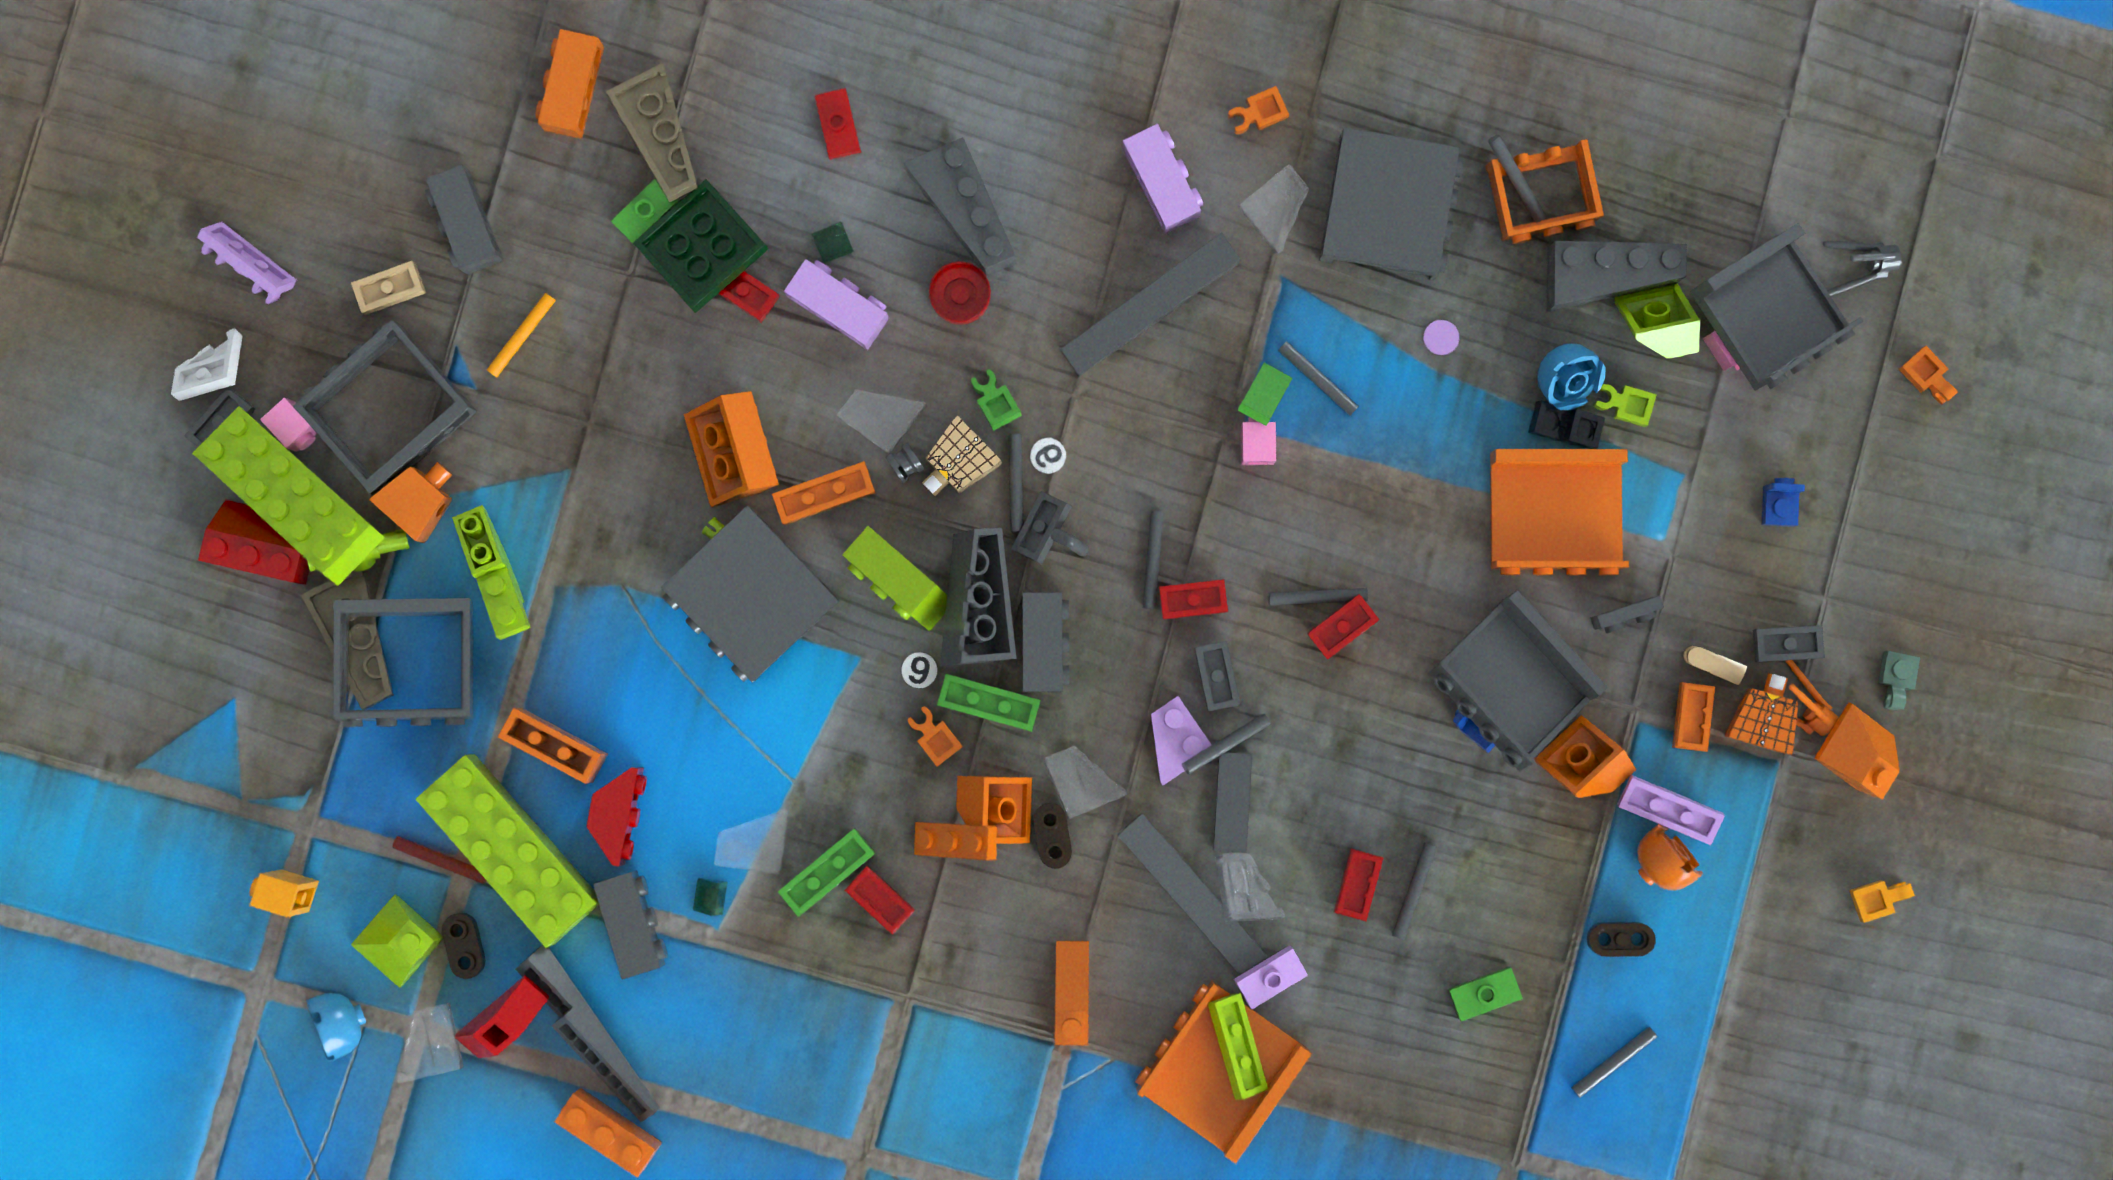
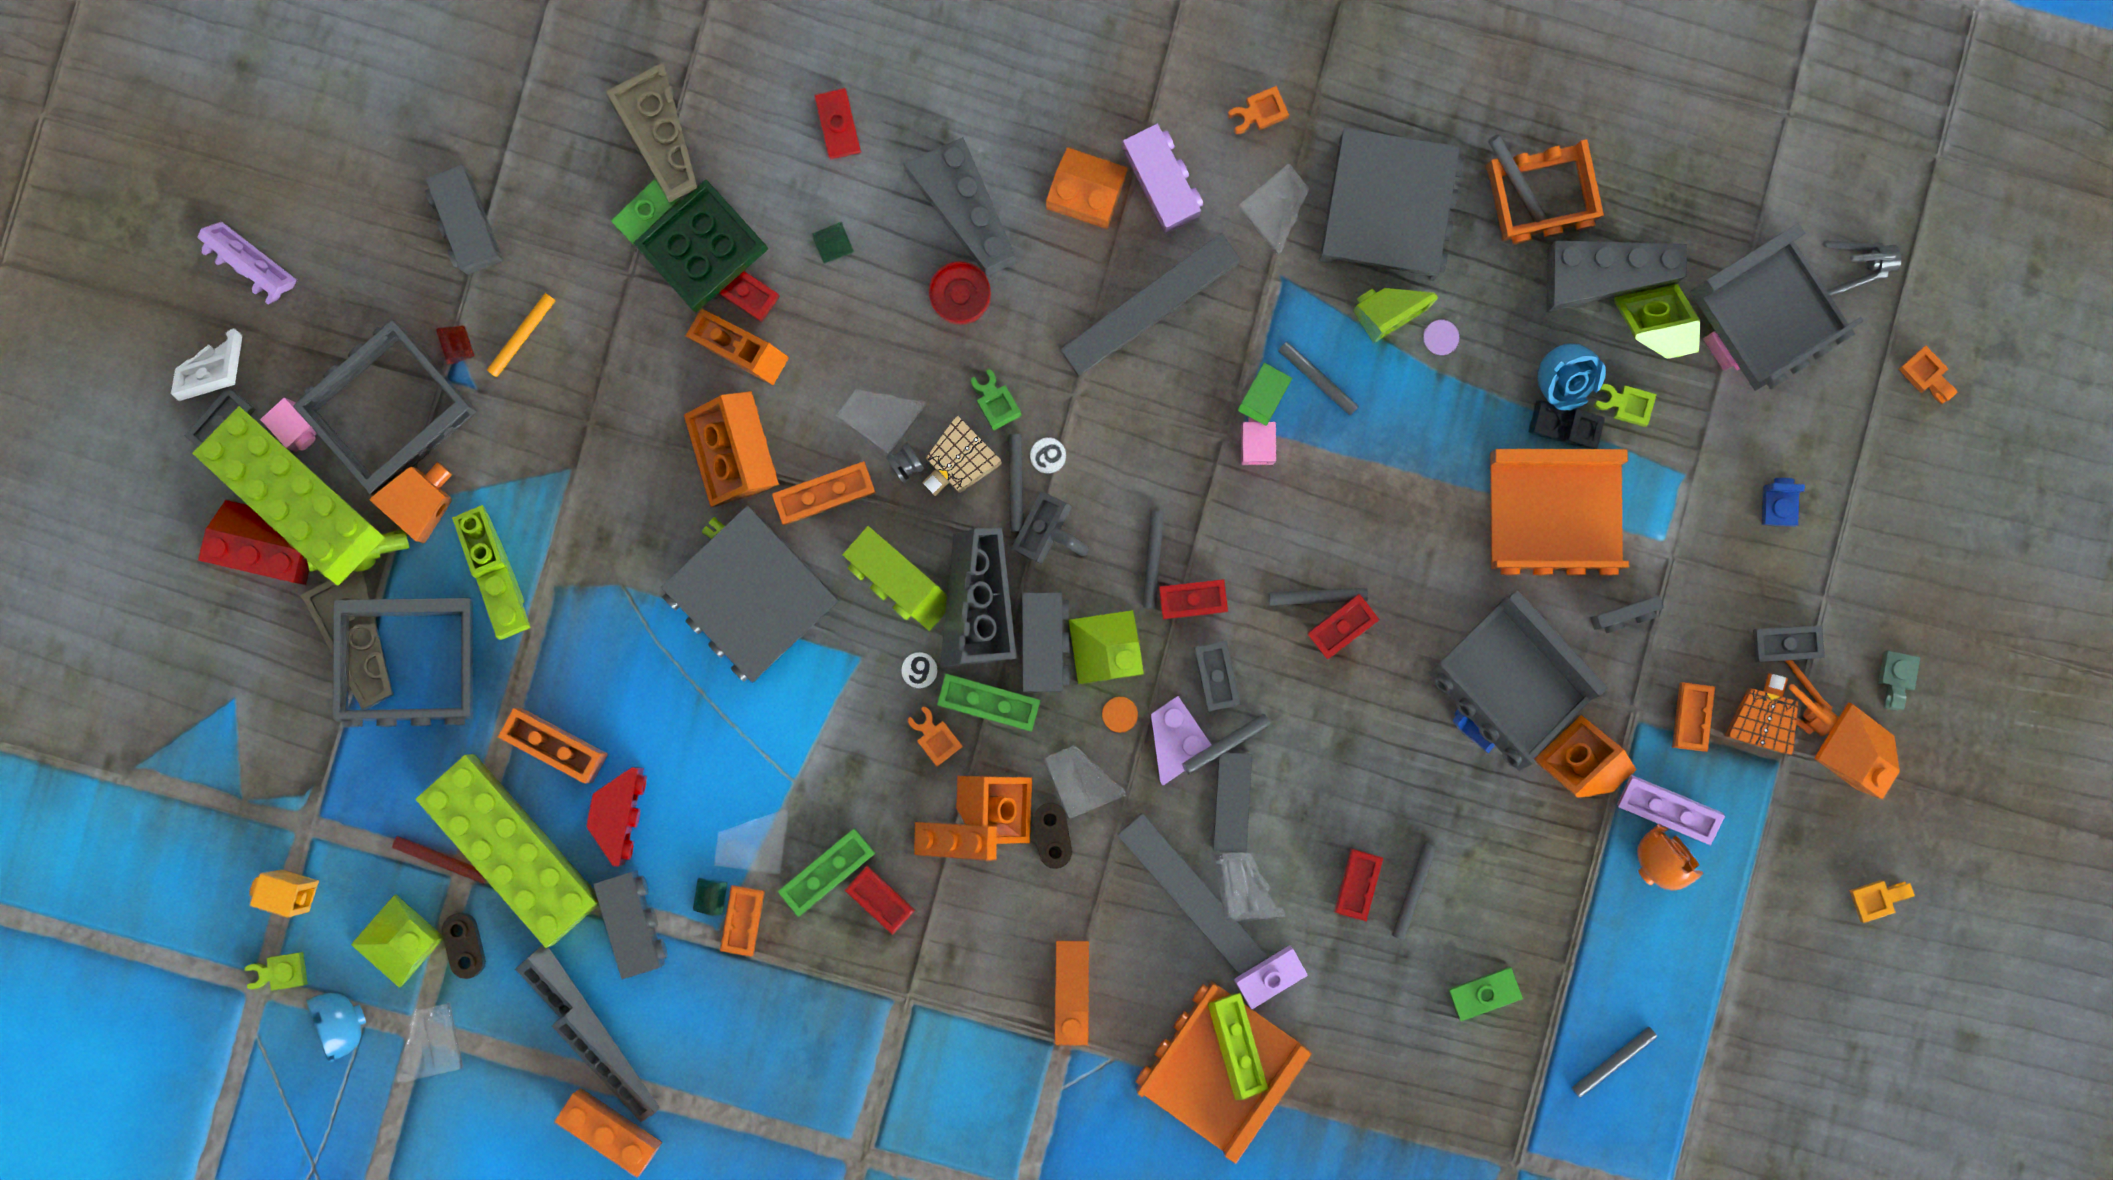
(282, 972): none -> lime plate
(388, 287): tan plate -> none
(455, 344): none -> clear red slope
(503, 1019): red slope -> none
(569, 83): orange brick -> none
(737, 346): none -> orange slope
(742, 920): none -> orange plate
(837, 303): lavender brick -> none
(1086, 188): none -> orange slope
(1106, 647): none -> lime slope
(1120, 714): none -> orange sticker
(1390, 309): none -> lime slope
(1619, 939): dark brown plate -> none
(1715, 664): tan bar -> none

